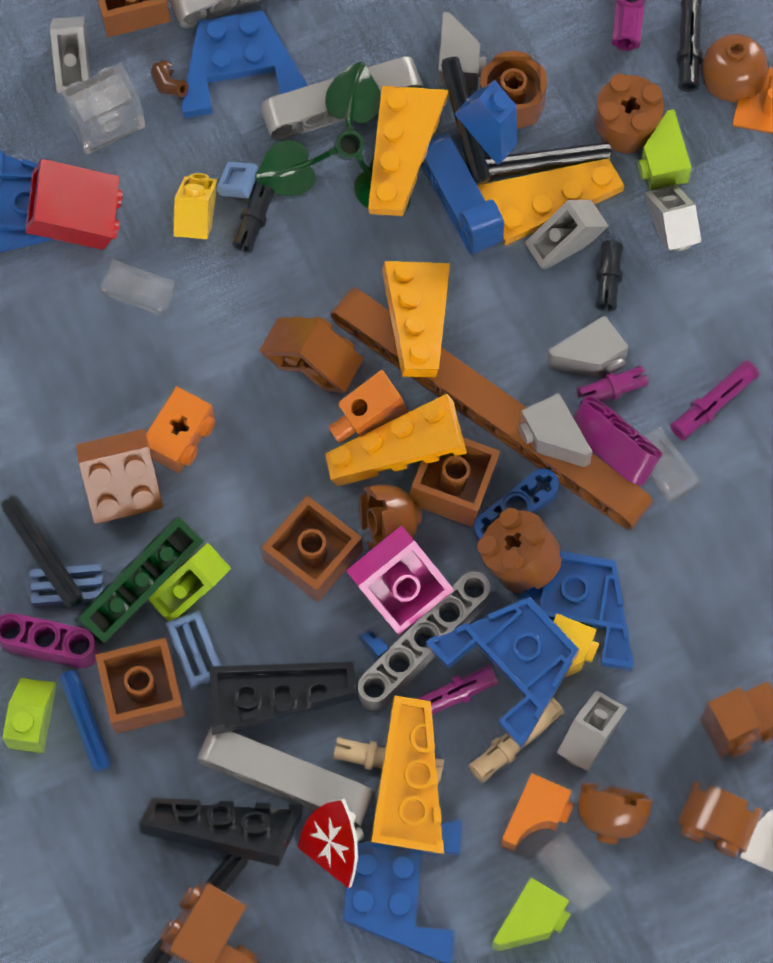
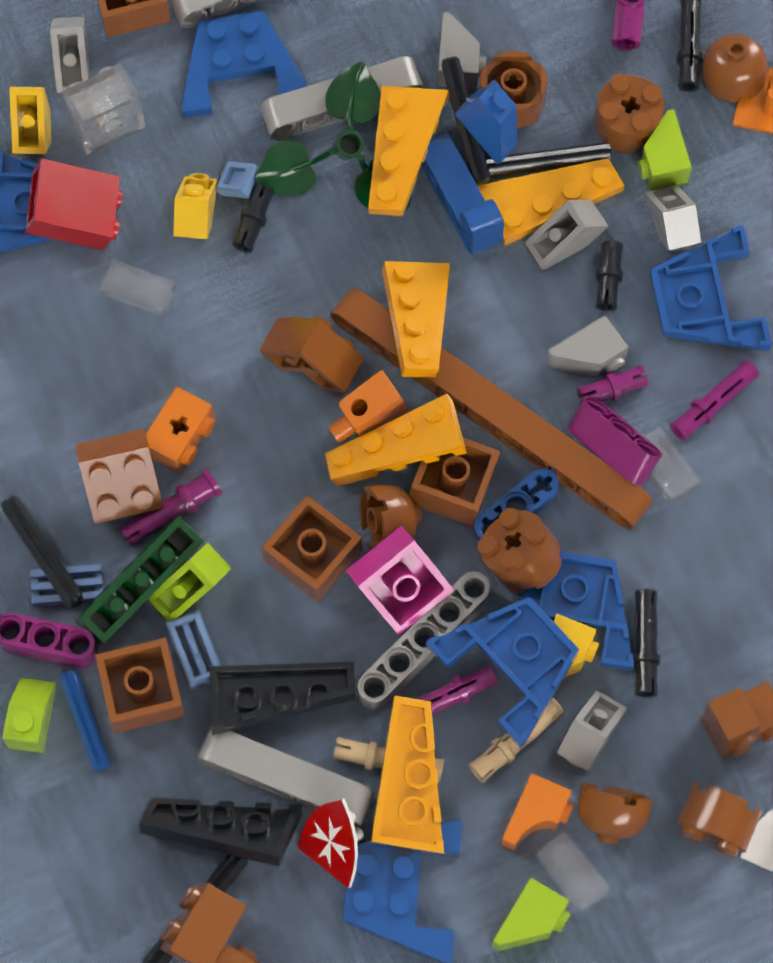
(30, 120): none -> yellow slope
(163, 81): reddish brown arm -> none
(186, 499): none -> magenta pin
(373, 644): blue tile -> none
(554, 432): light grey slope -> none
(646, 654): none -> black pin
(692, 296): none -> blue wing

